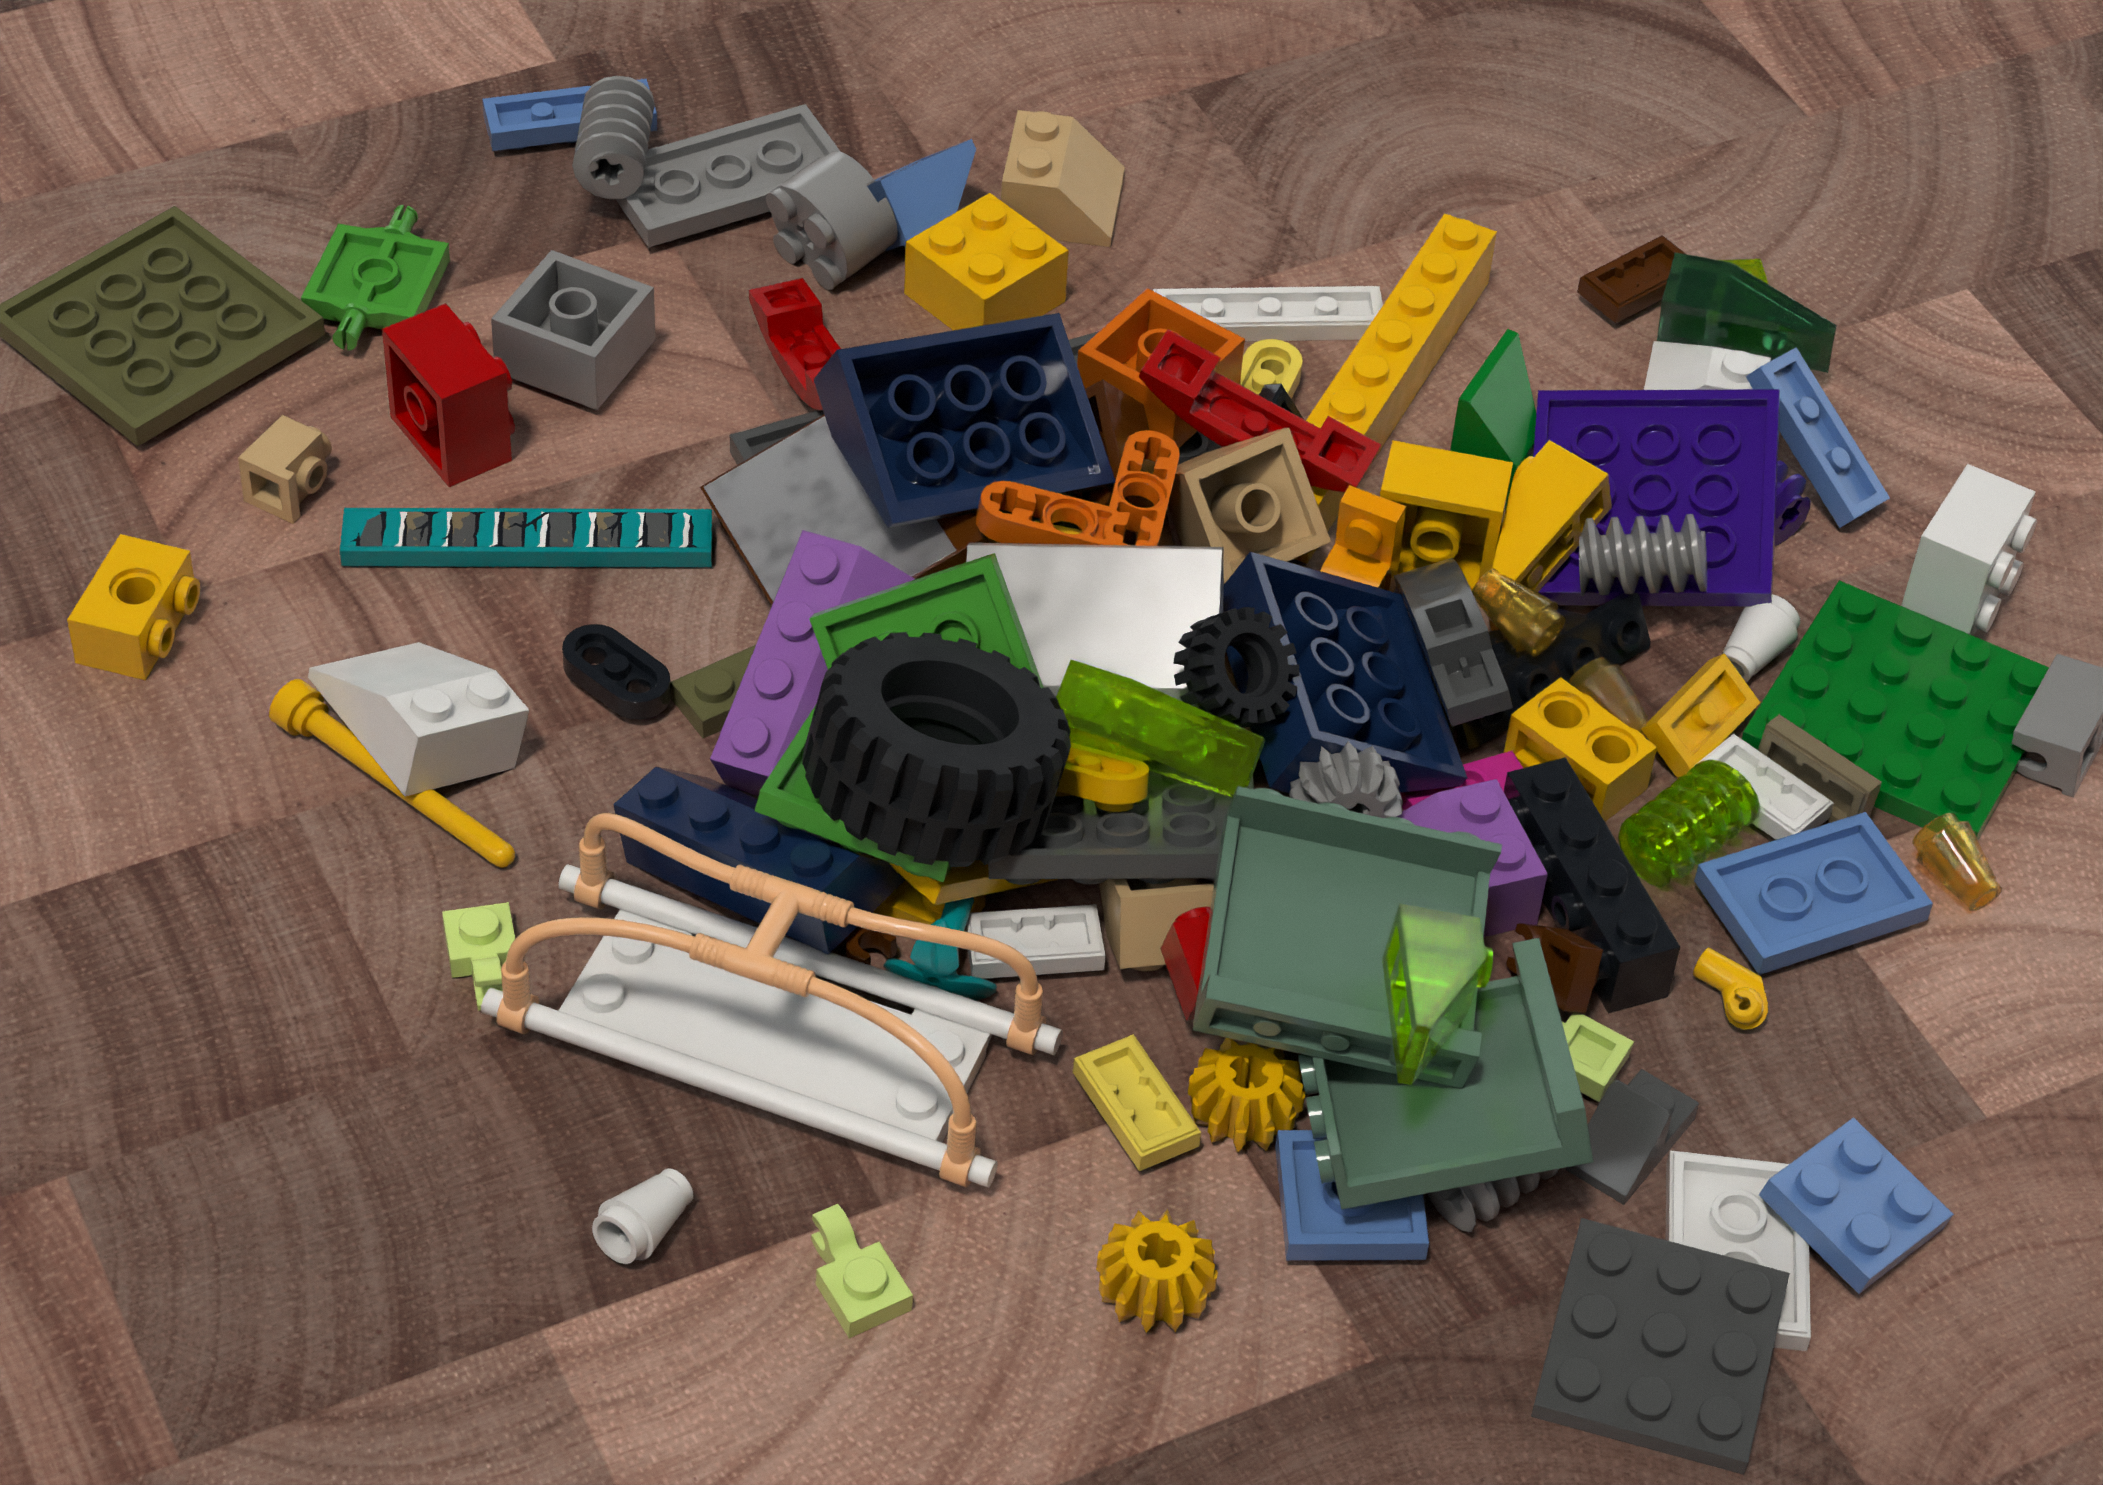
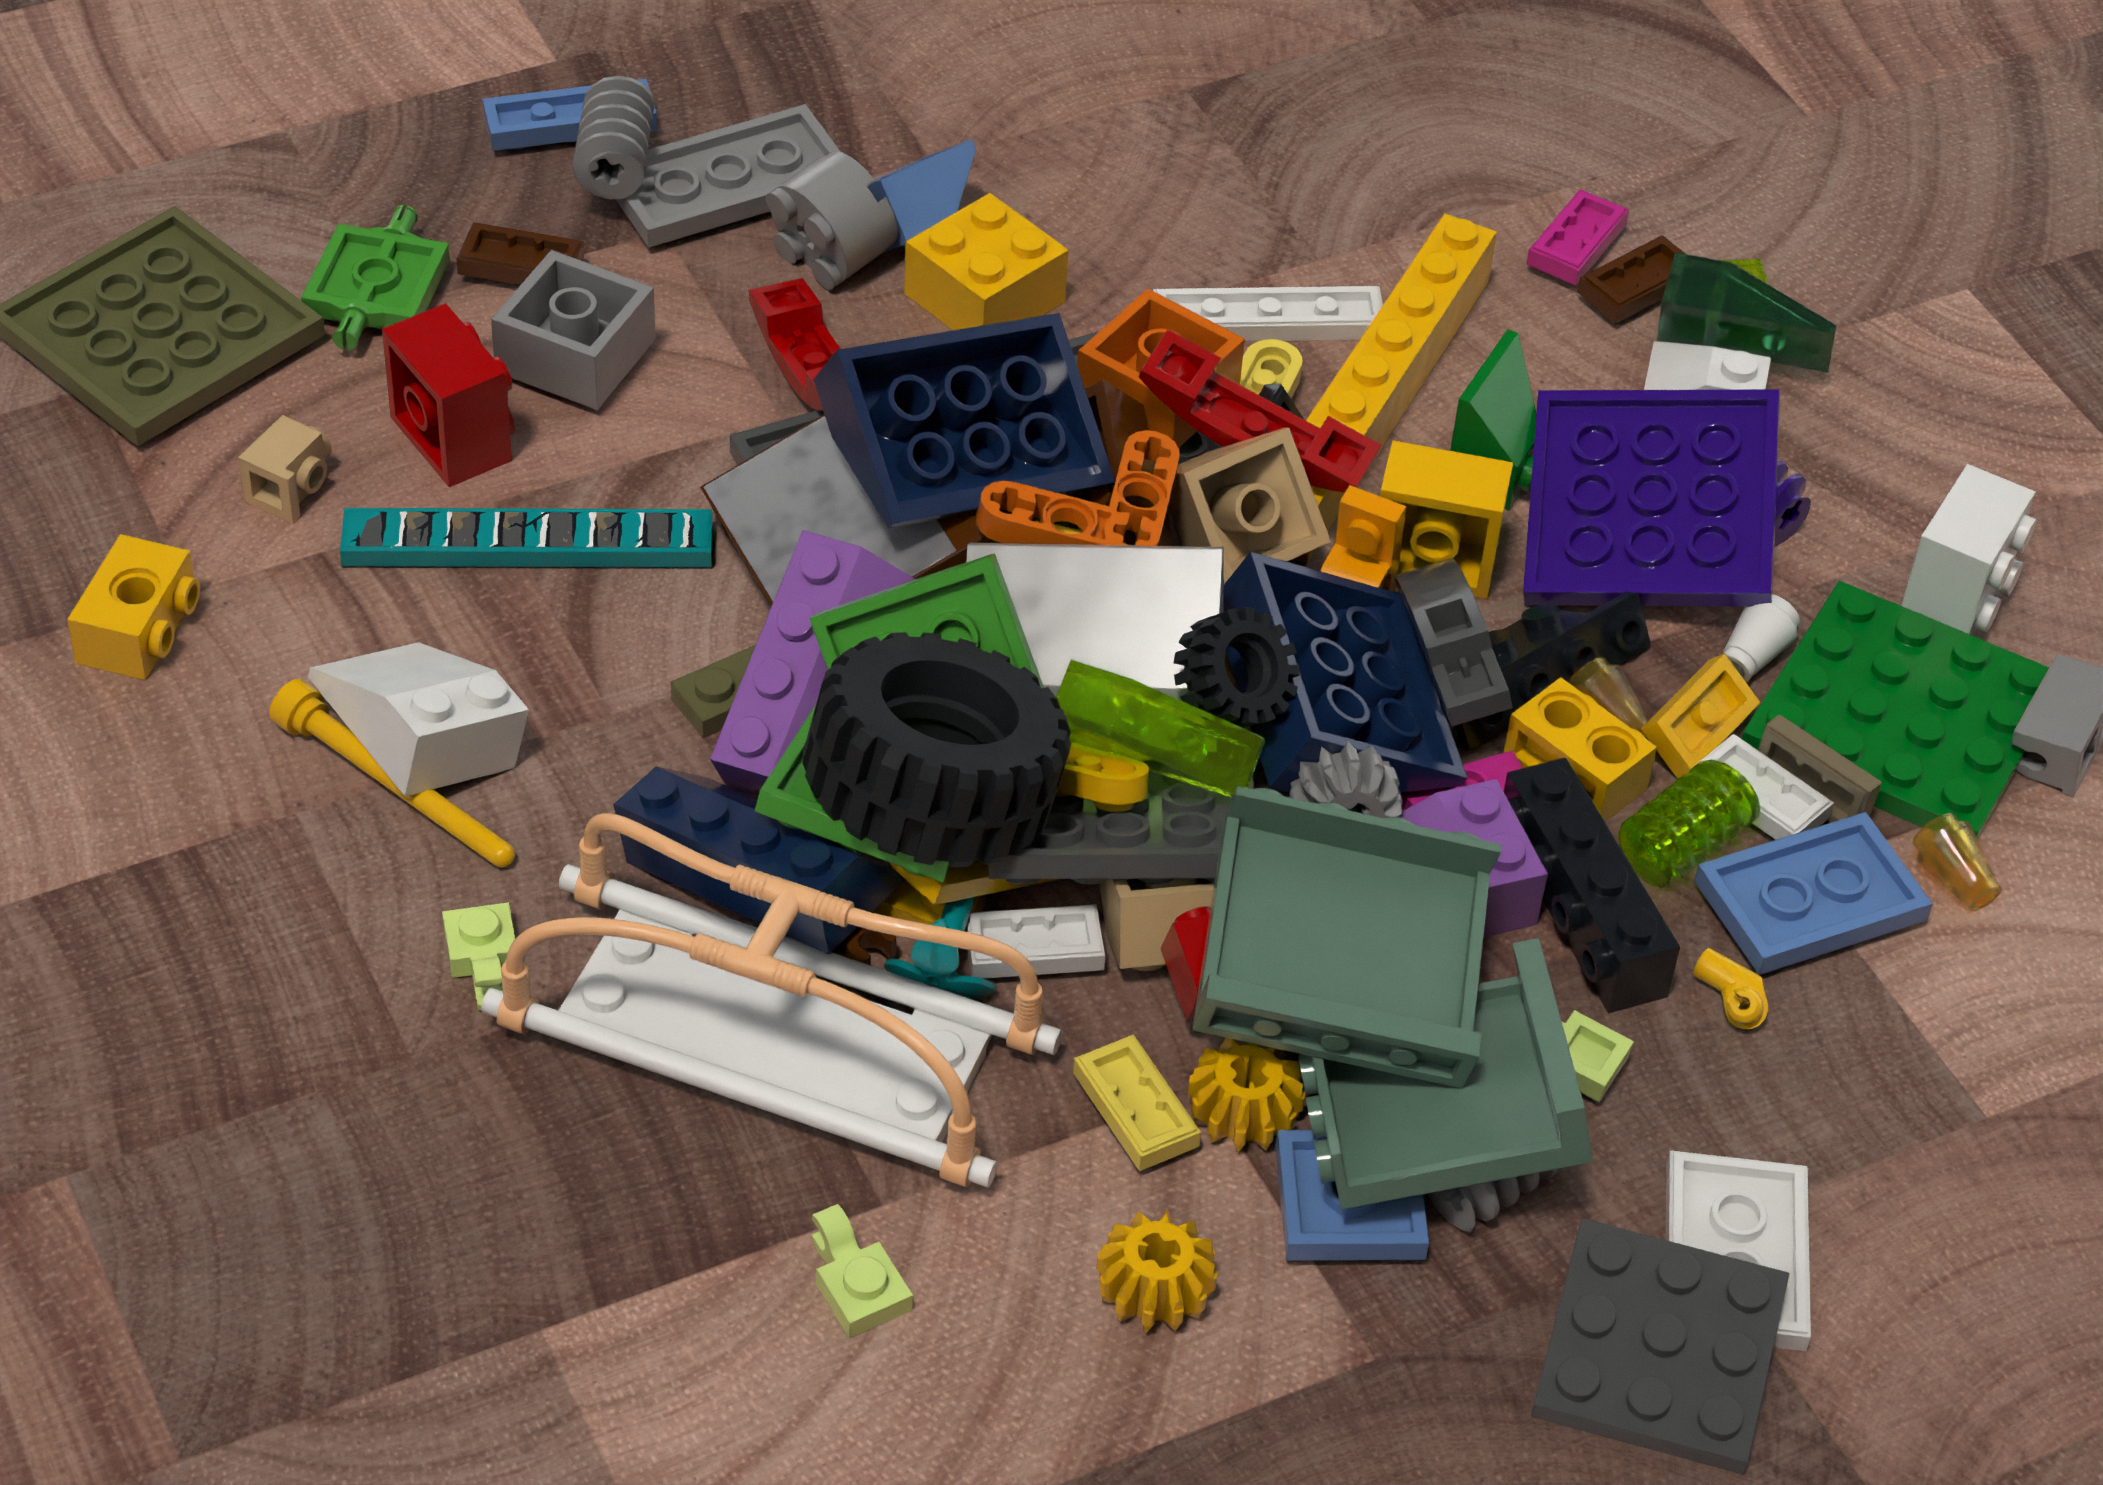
(509, 253): none -> reddish brown plate
(624, 676): black plate -> none
(640, 1217): white cone -> none
(1062, 179): tan slope -> none
(1430, 981): clear neon green slope -> none
(1519, 612): clear yellow cone -> none
(1547, 514): yellow slope -> none
(1570, 964): reddish brown plate -> none
(1577, 237): none -> dark pink plate
(1633, 1133): dark grey slope -> none
(1642, 555): light grey piece -> none
(1820, 439): medium blue plate -> none
(1855, 1205): medium blue plate -> none

